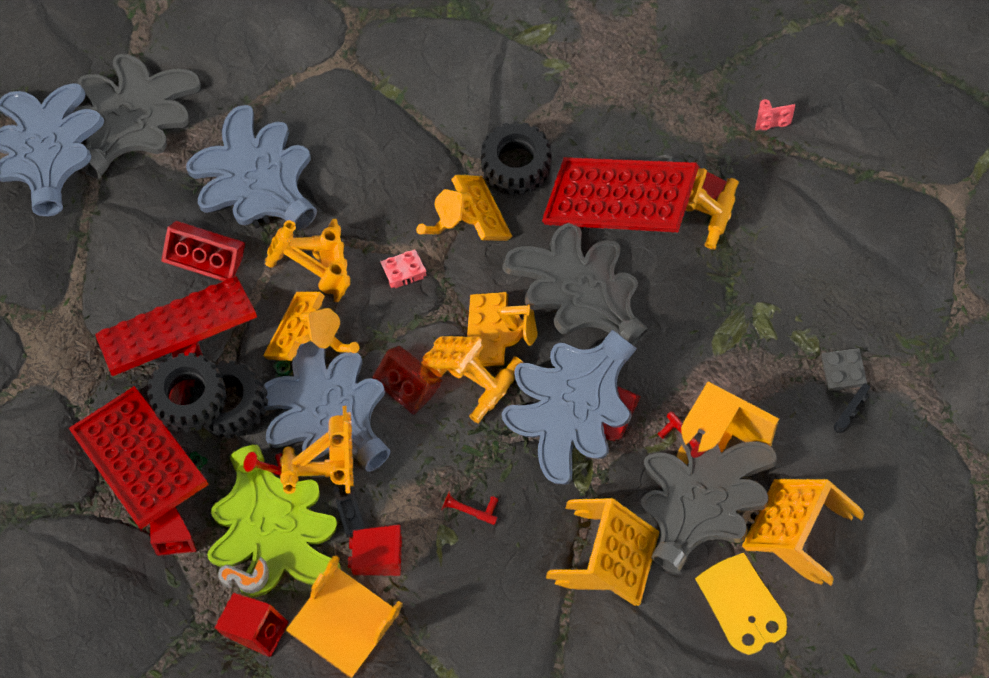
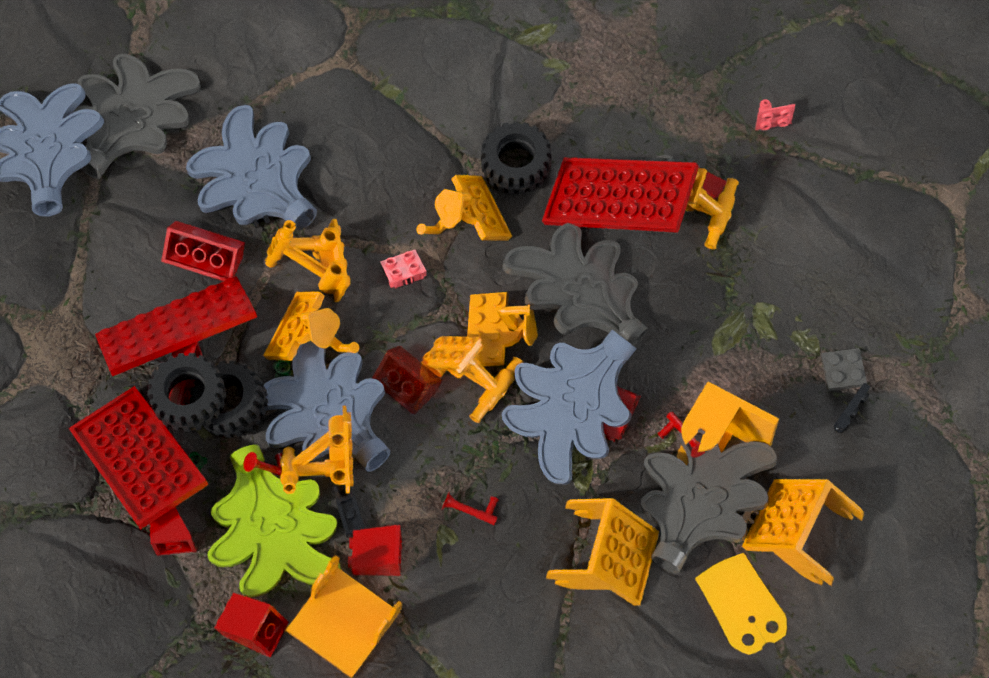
(245, 581): light grey animal -> none

